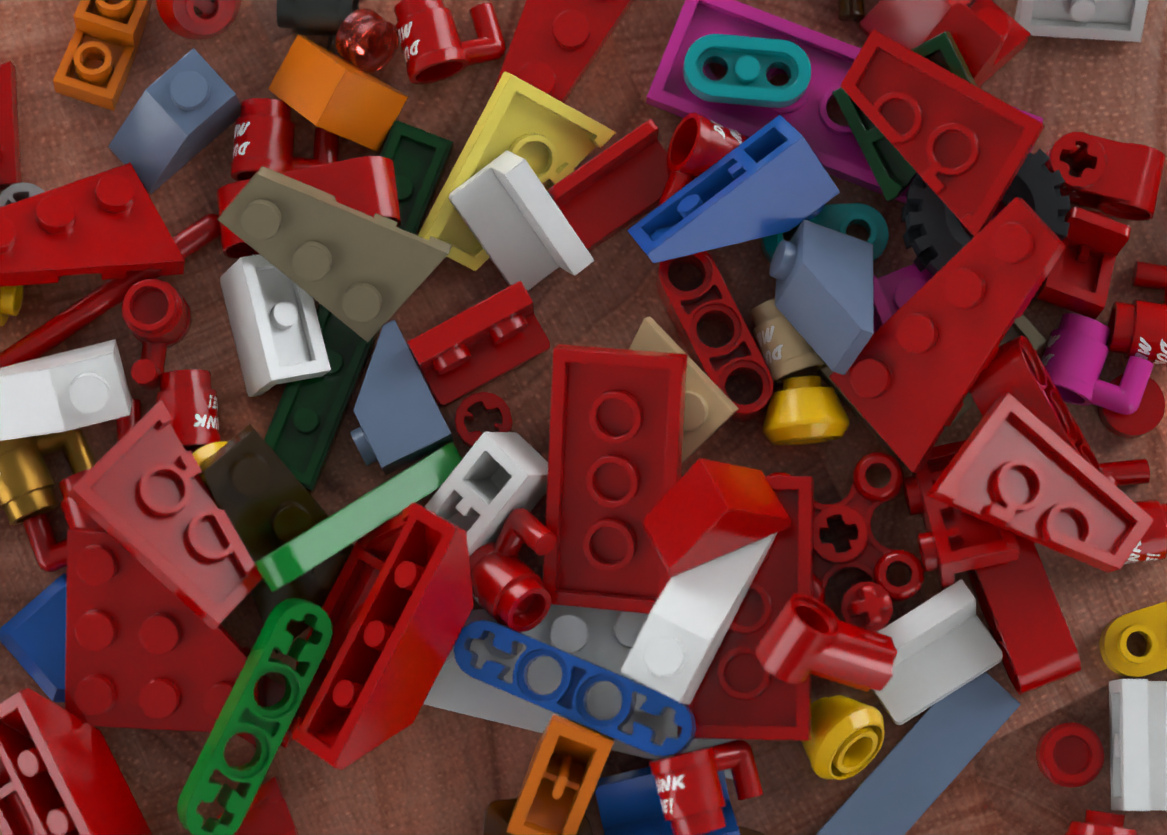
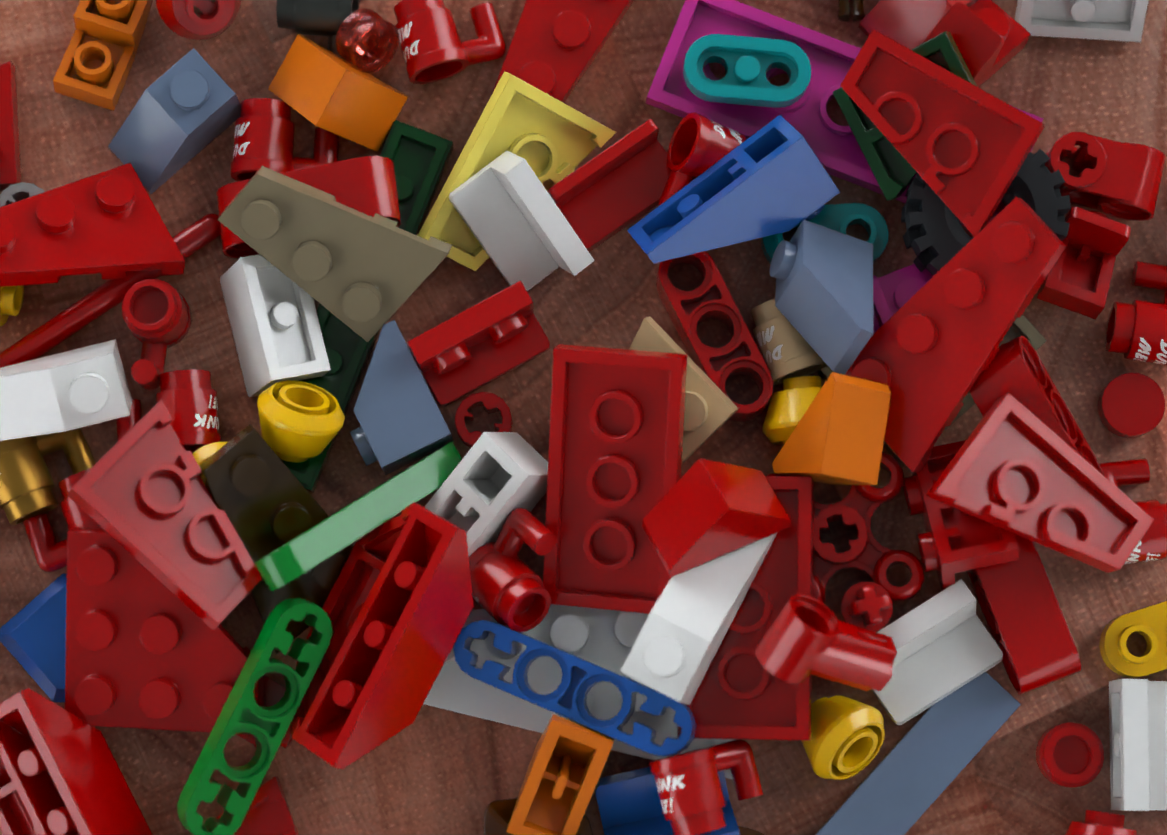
(298, 419): none -> yellow cone
(839, 434): none -> orange slope
(1075, 362): dark pink piece -> none

